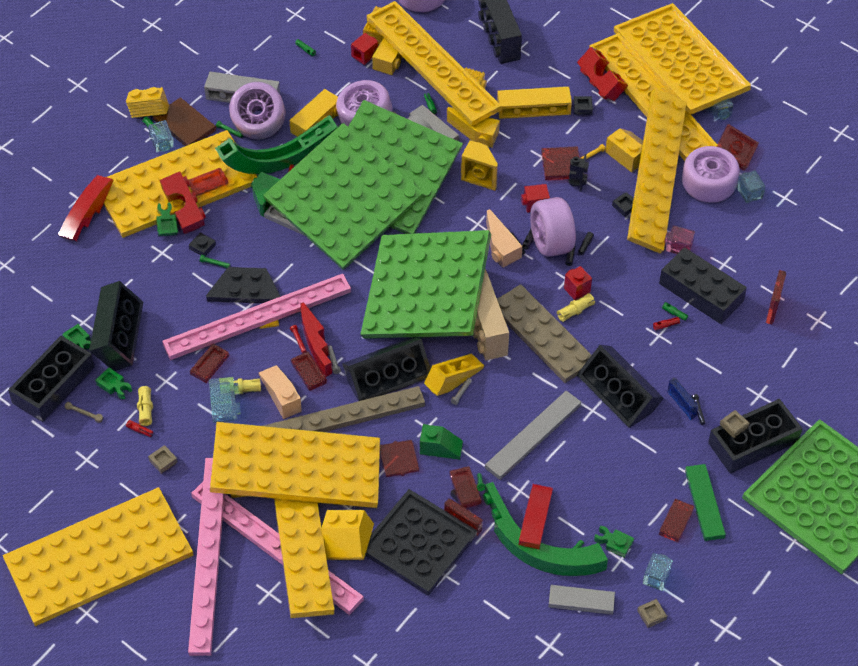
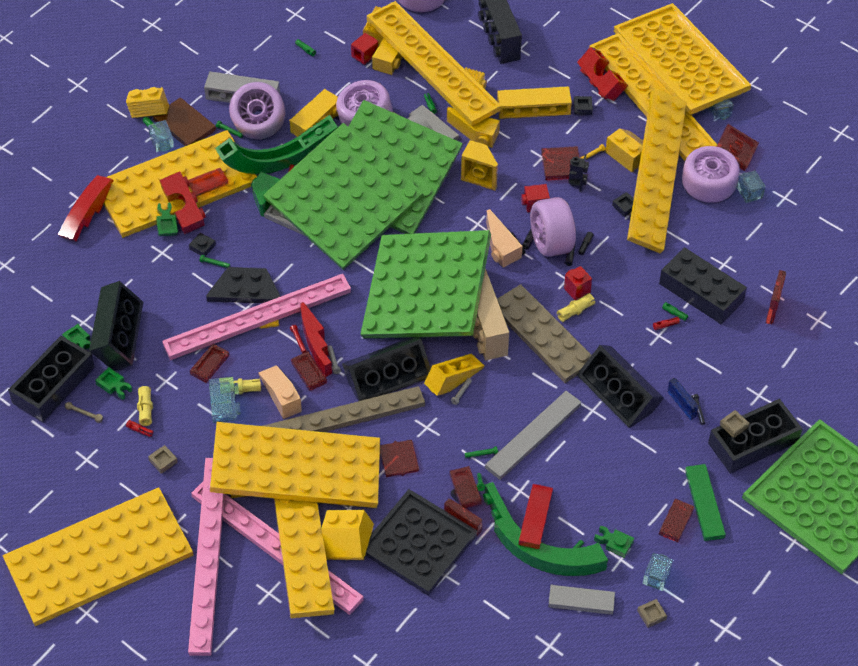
(440, 442): green slope -> none
(481, 452): none -> green piece
(678, 239): clear pink brick -> none

